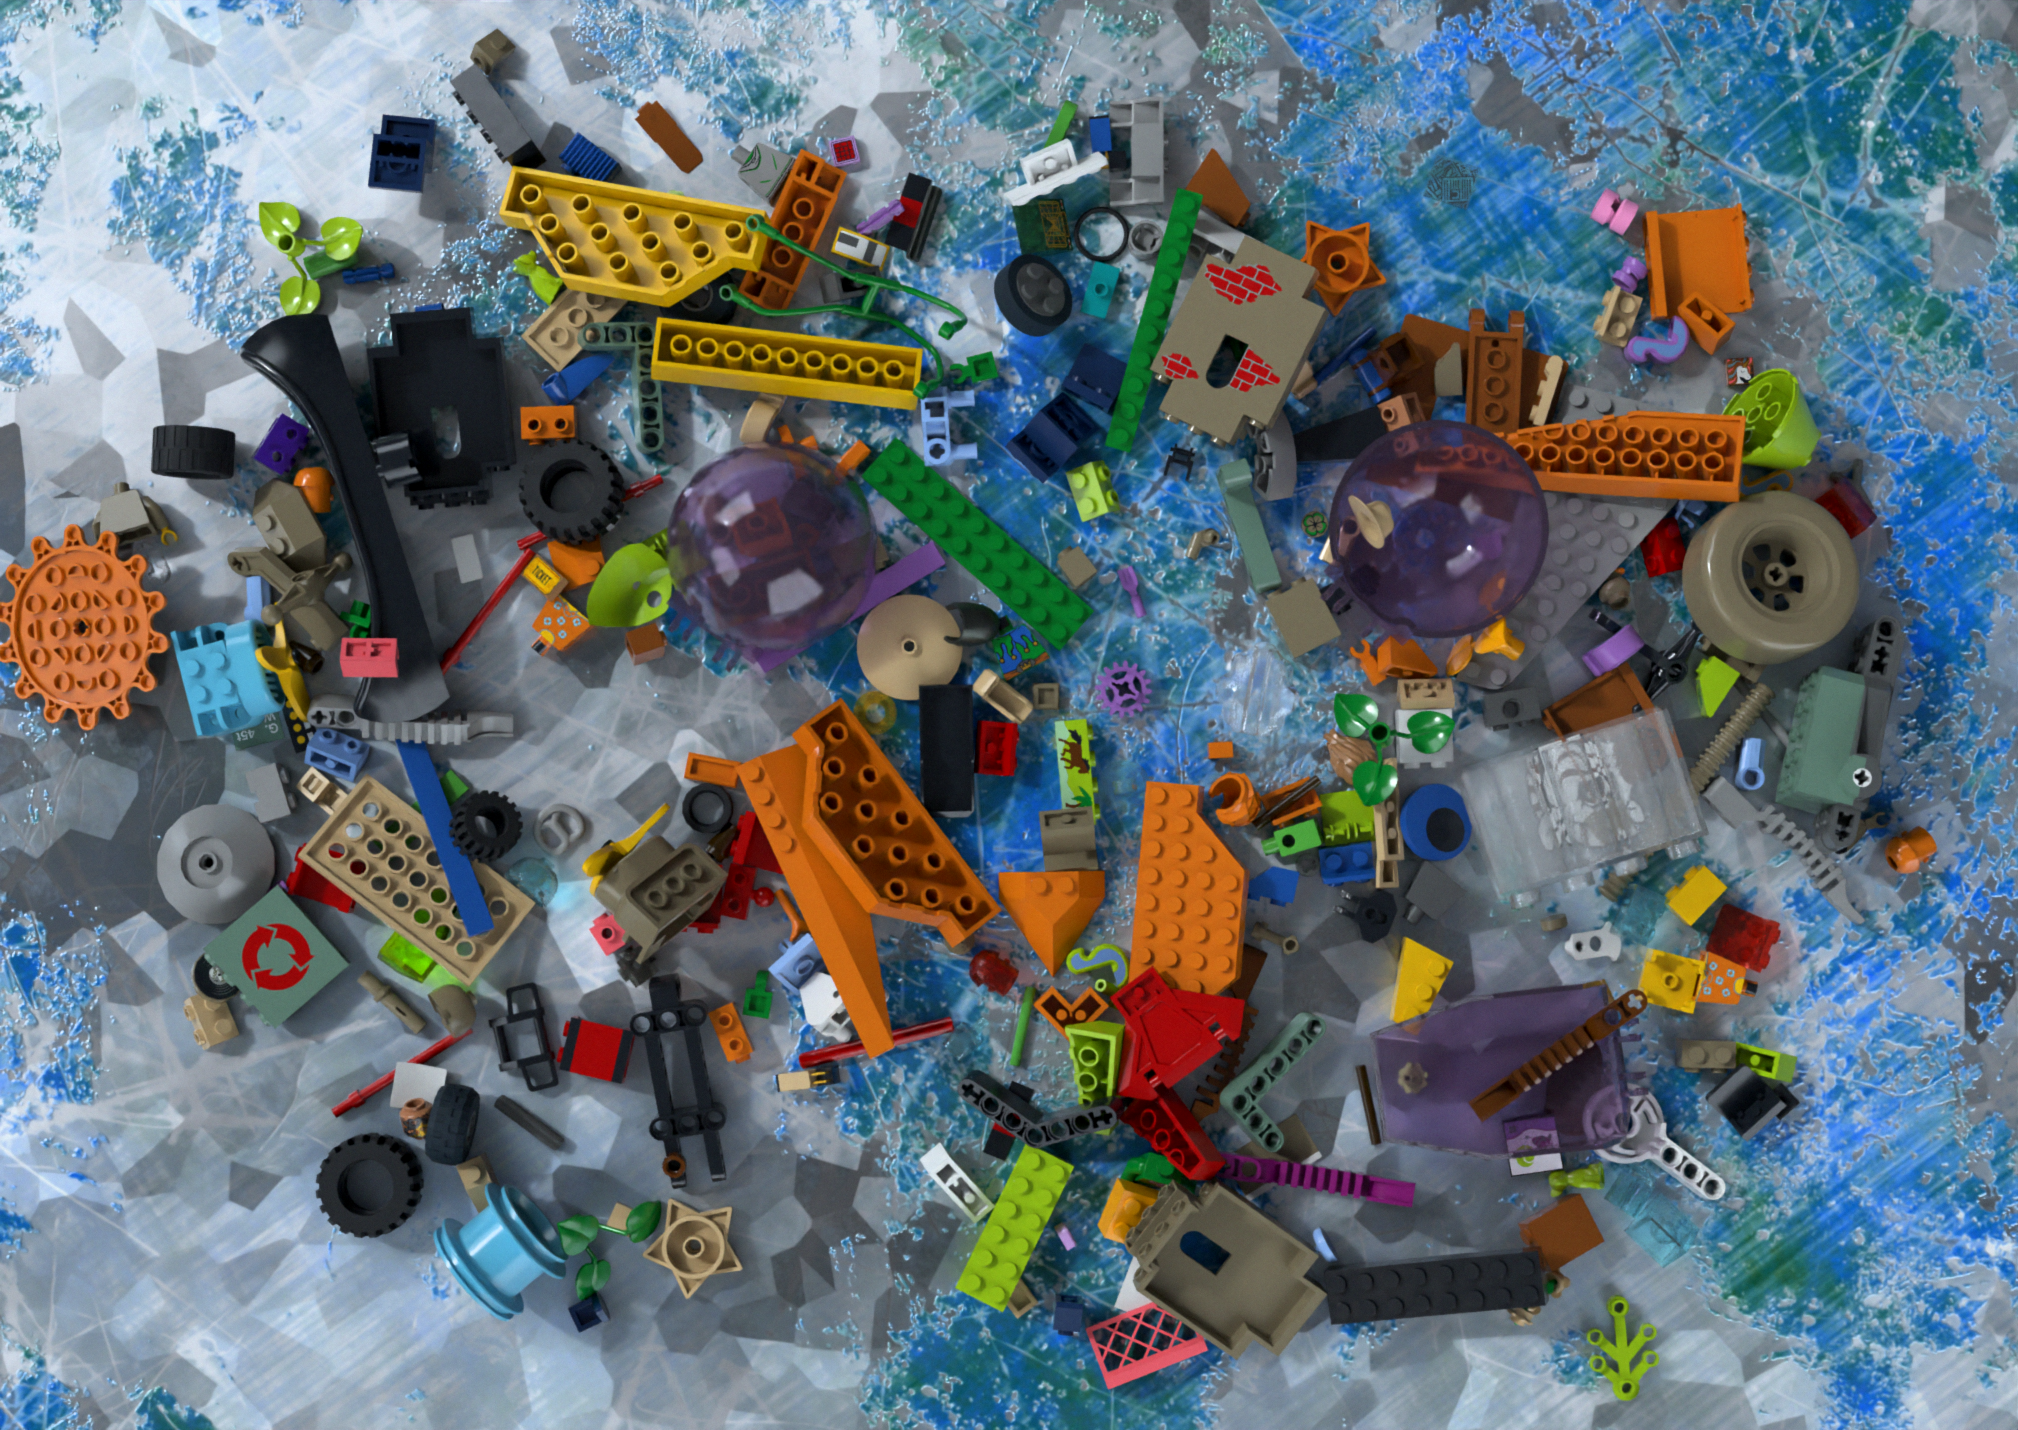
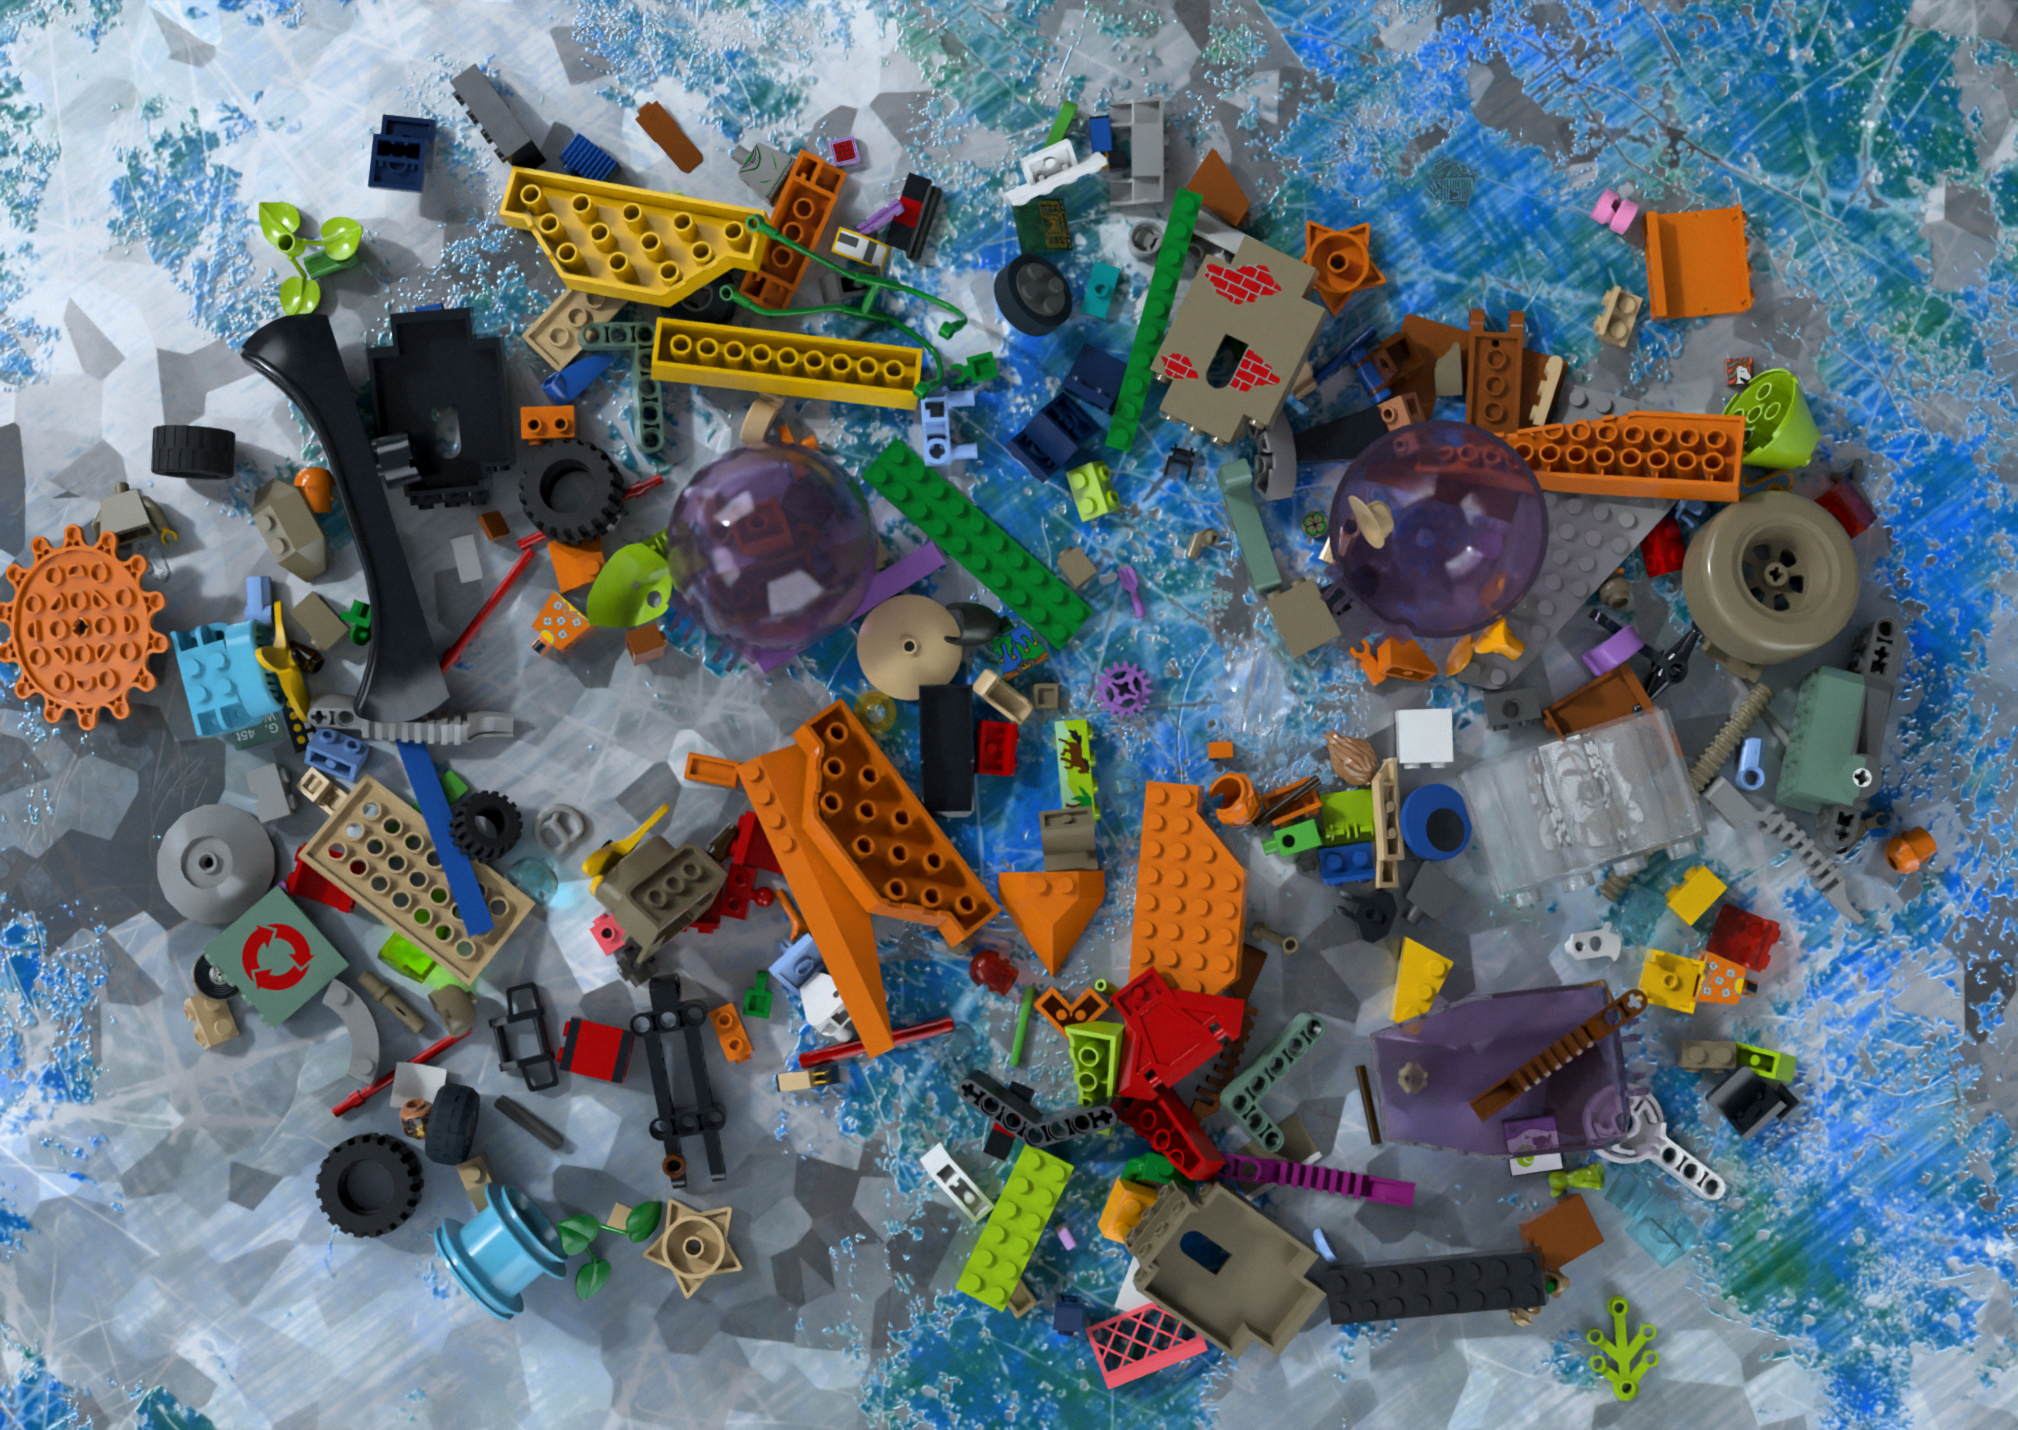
(277, 441): dark purple brick -> none
(297, 589): dark tan piece -> none
(362, 1029): none -> light grey brick
(368, 273): blue axle -> none
(369, 657): coral hinge -> none
(491, 51): dark tan bracket -> none
(493, 525): none -> dark orange slope
(542, 282): lime animal -> none
(544, 577): tile -> none
(589, 1312): dark blue tile -> none
(707, 788): black tyre -> none
(854, 455): orange bar -> none
(1100, 956): animal -> none
(1101, 258): black tyre -> none
(1275, 884): blue slope -> none
(1357, 713): green plant -> none
(1425, 693): tan bracket -> none
(1553, 922): dark tan tile -> none
(1630, 274): medium lavender wheel -> none
(1657, 350): medium lavender animal -> none
(1706, 323): orange slope -> none
(1712, 684): lime slope -> none

